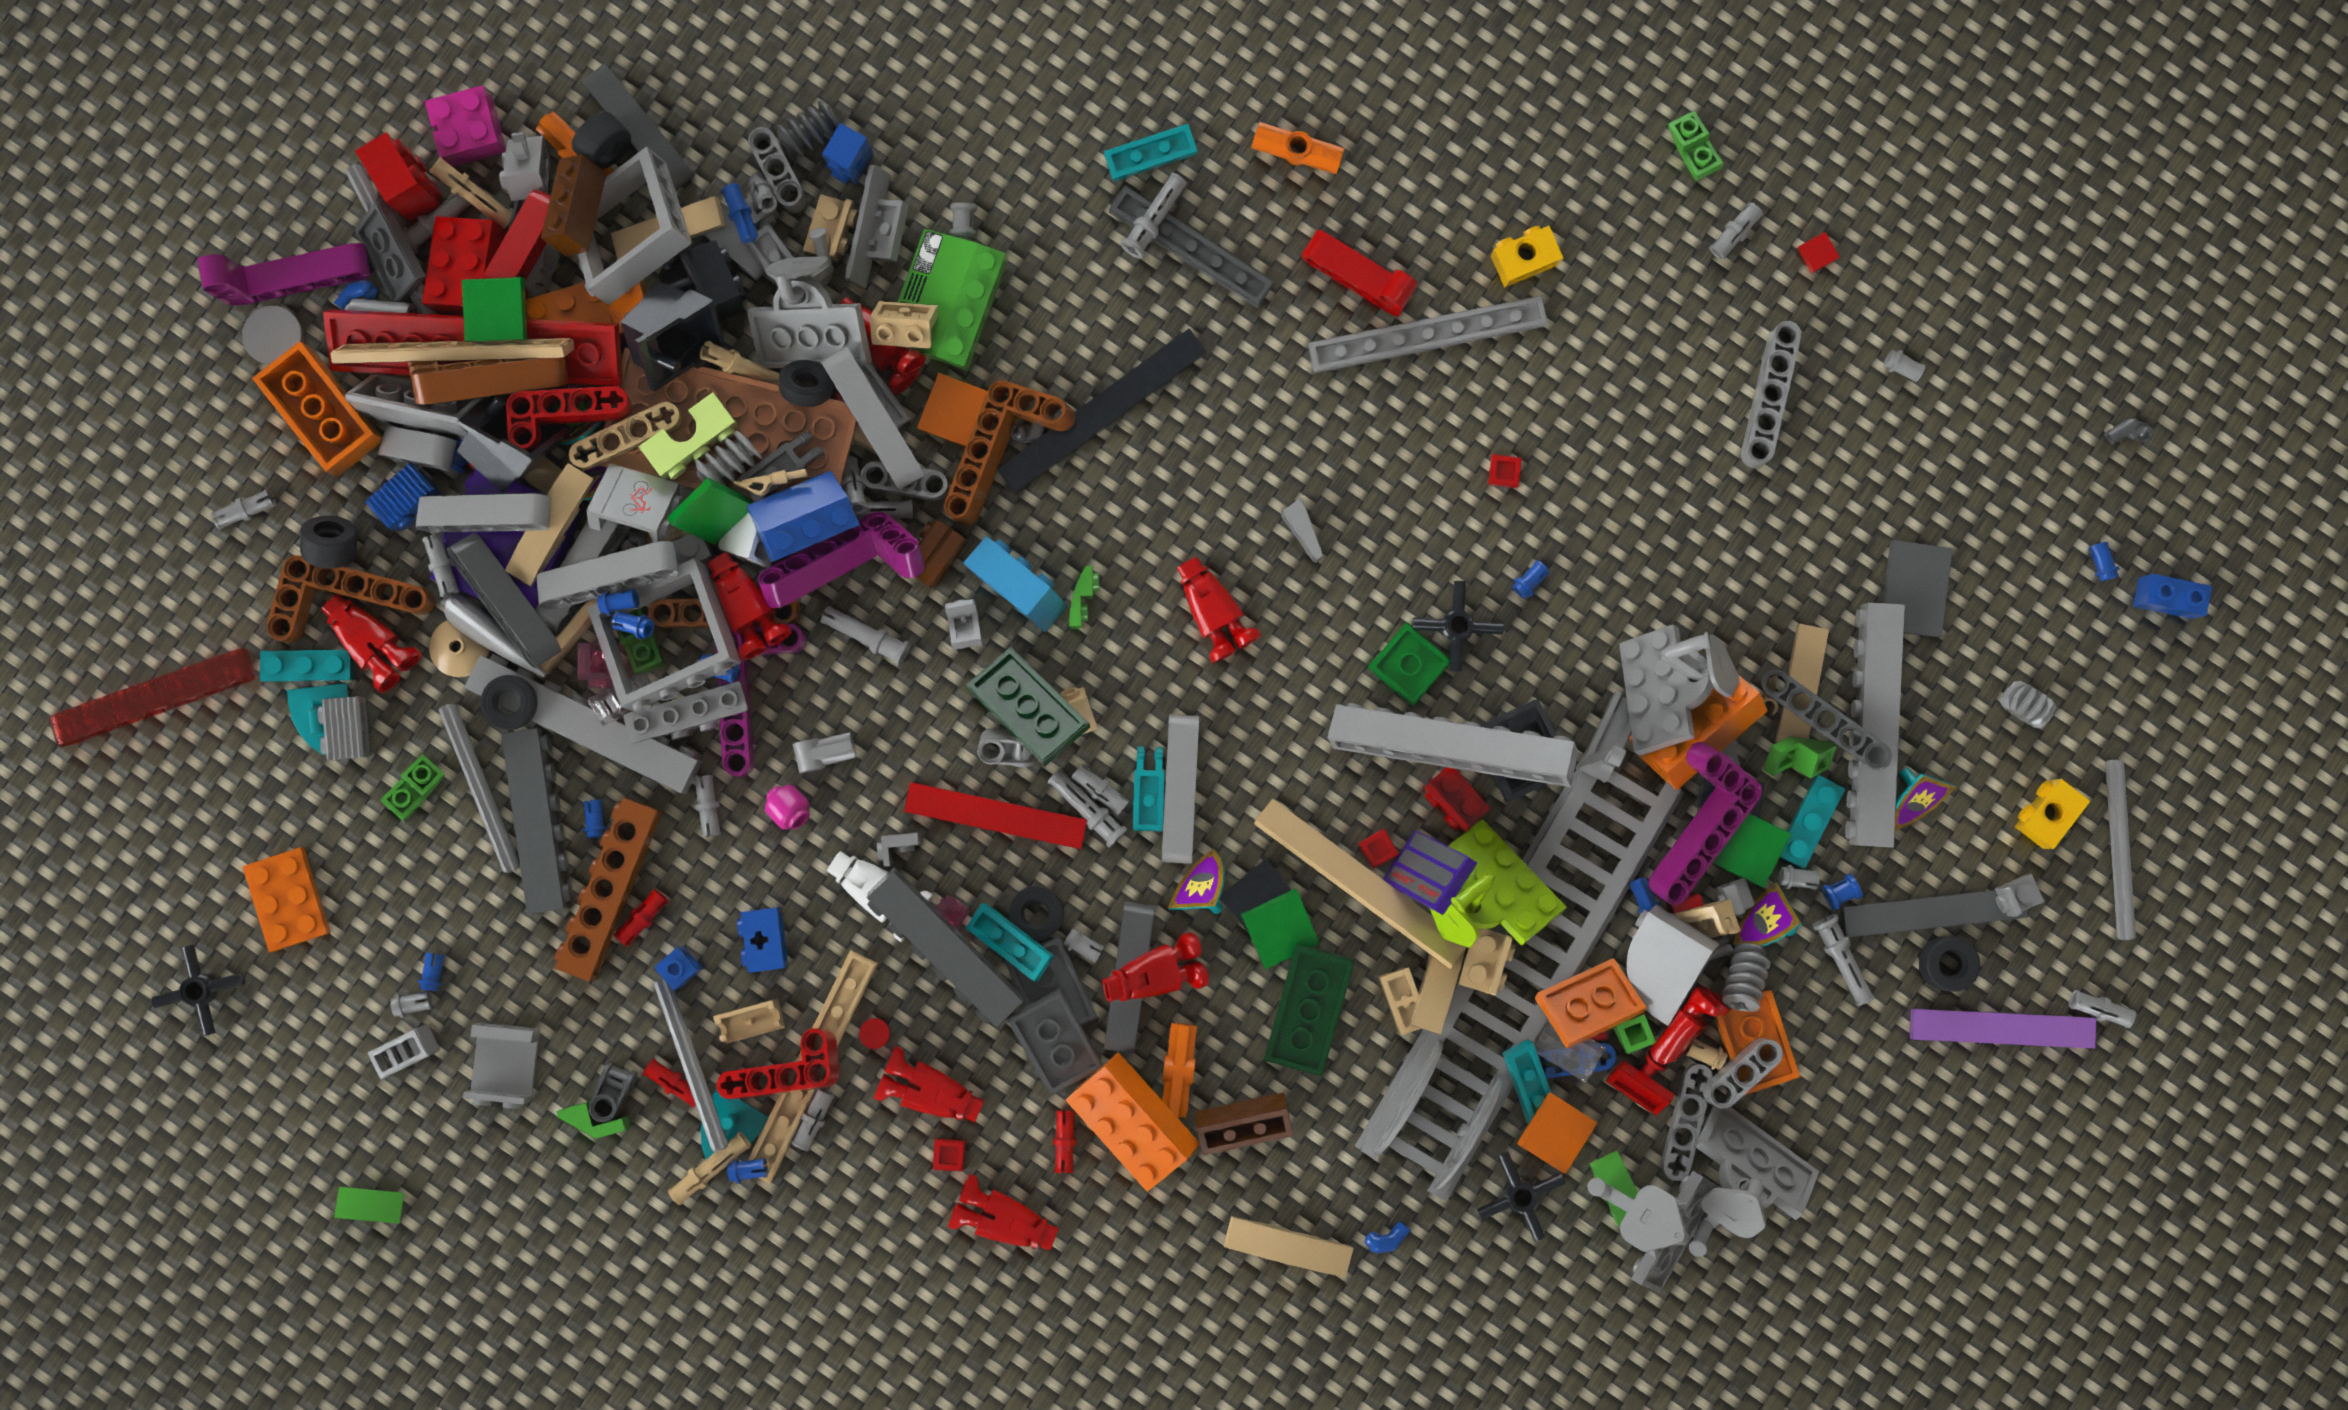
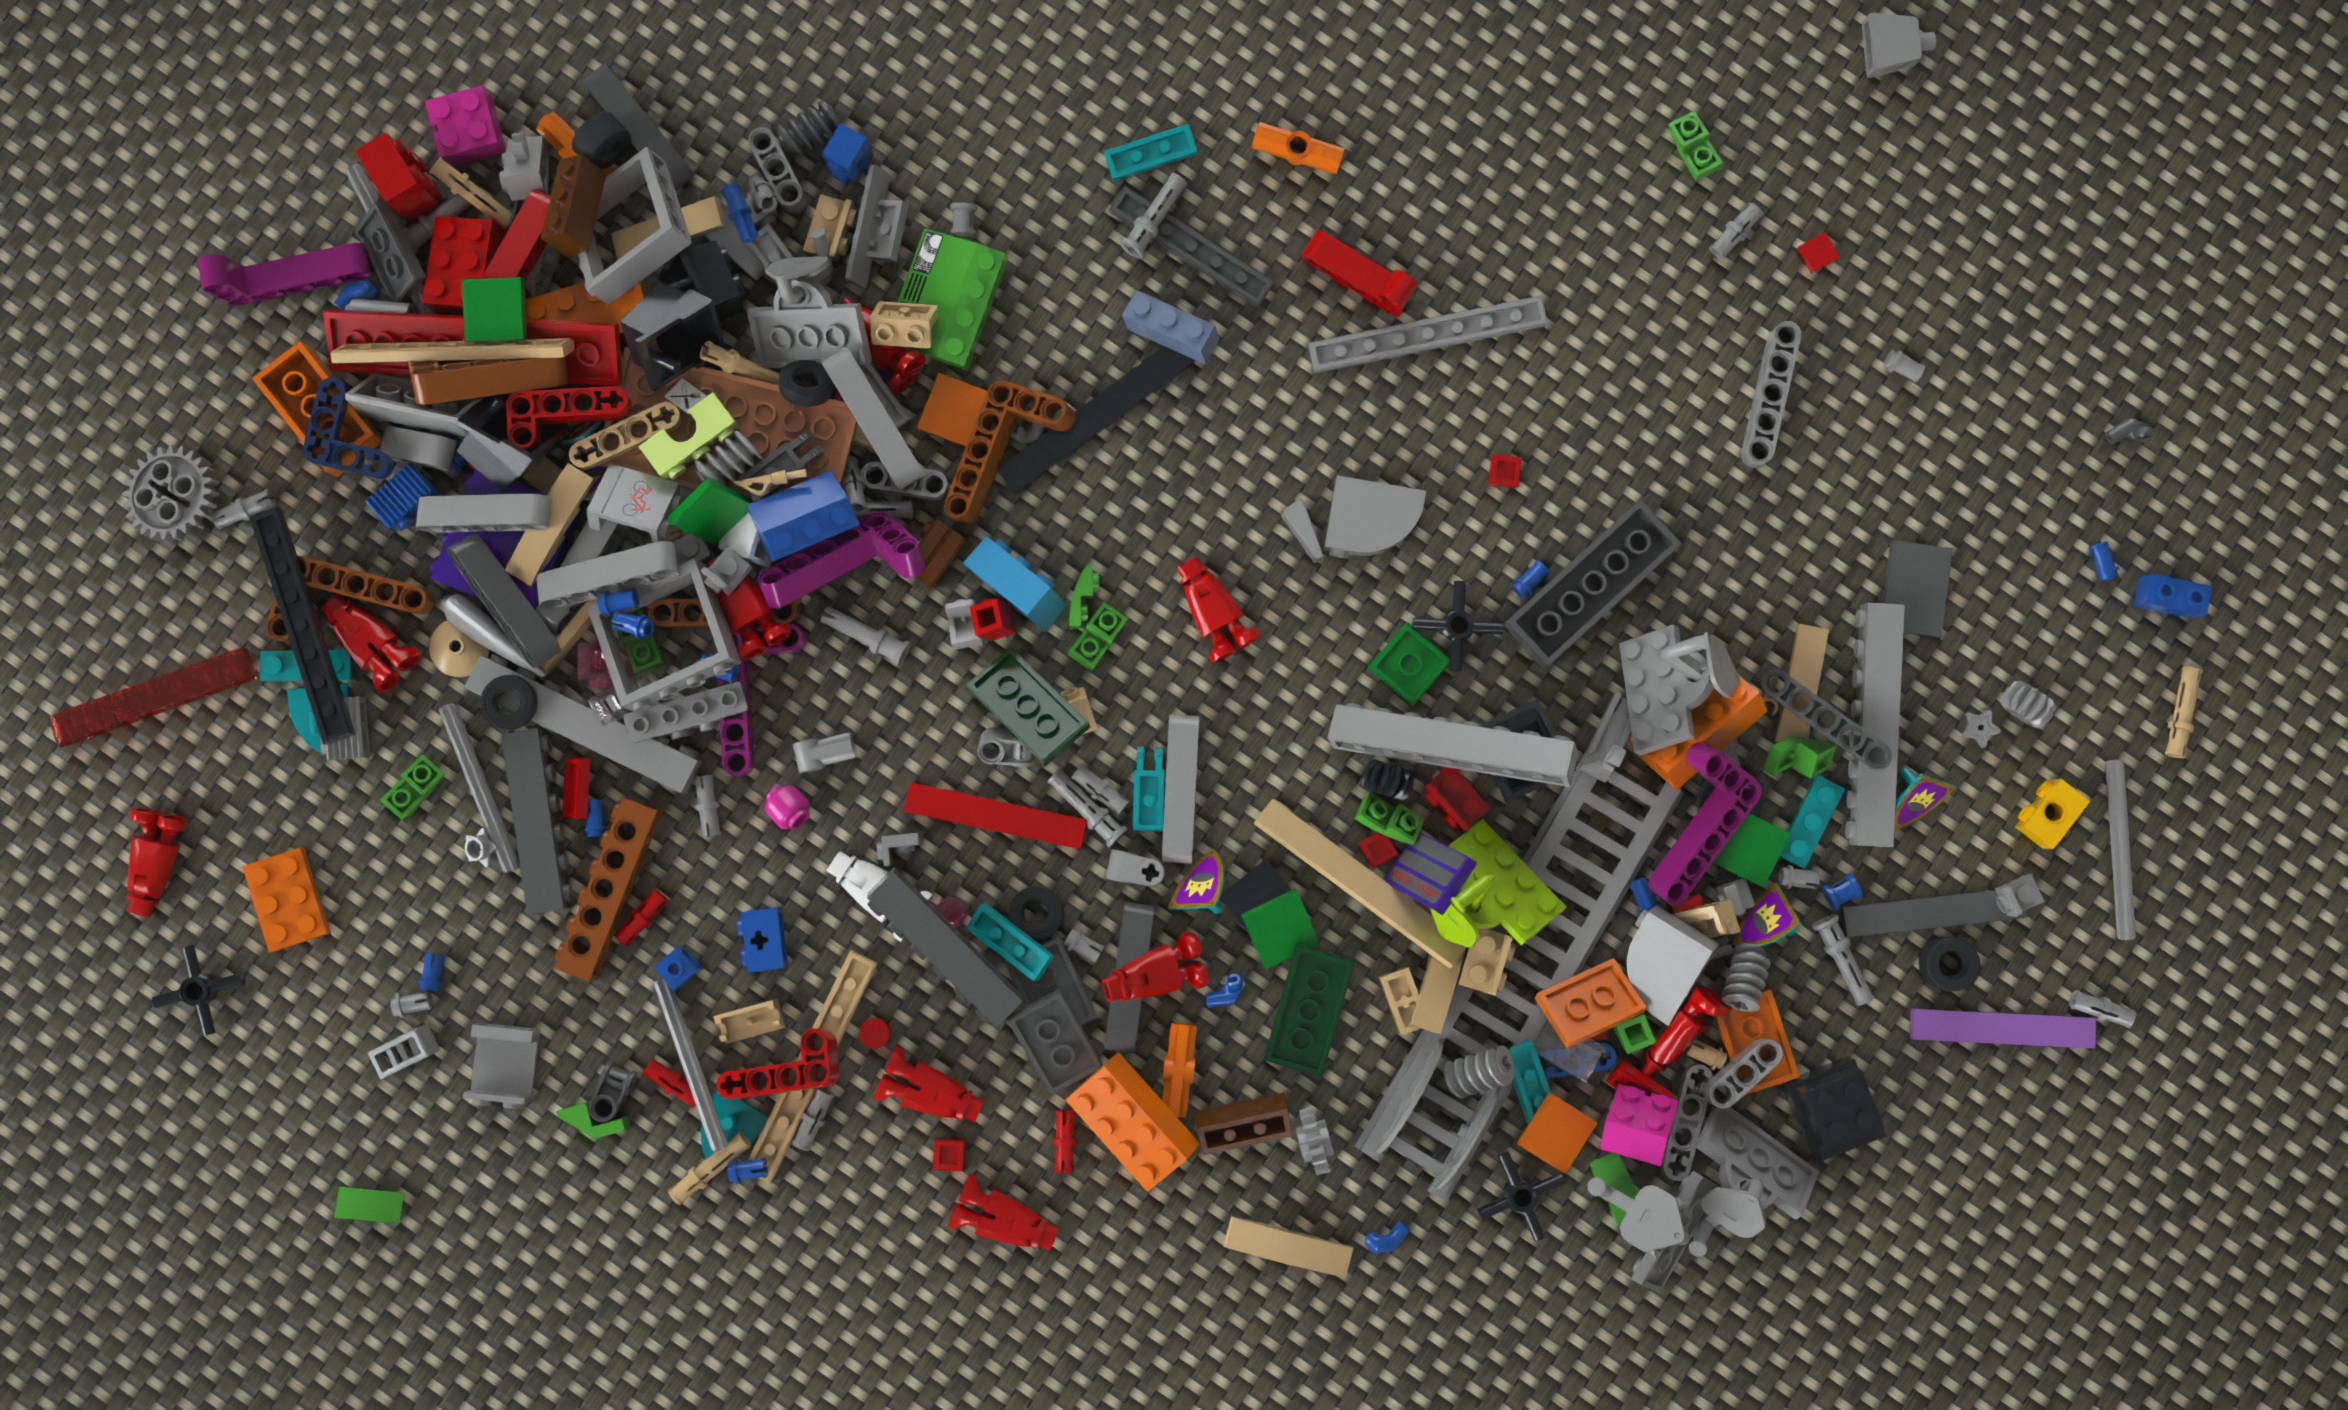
(151, 858): none -> red piece
(155, 517): none -> light grey gear
(271, 333): light grey tile -> none
(302, 626): none -> black tile
(328, 541): black tyre -> none
(333, 447): none -> dark blue beam
(440, 565): light grey pin -> none
(472, 847): none -> light grey plate
(576, 788): none -> red tile
(685, 395): none -> white sticker
(726, 572): none -> light grey bracket
(993, 619): none -> red brick
(1097, 636): none -> bright green slope
(1129, 868): none -> light grey piece
(1171, 327): none -> sand blue brick
(1229, 993): none -> blue arm
(1314, 1140): none -> light grey gear
(1370, 516): none -> light grey brick
(1388, 779): none -> black gear
(1394, 822): none -> bright green slope
(1480, 1072): none -> light grey piece
(1514, 268): yellow brick -> none
(1592, 584): none -> dark grey brick
(1639, 1124): none -> dark pink piece
(1834, 1108): none -> black piece
(1893, 43): none -> light grey torso
(1971, 729): none -> light grey plate
(2181, 723): none -> tan pin

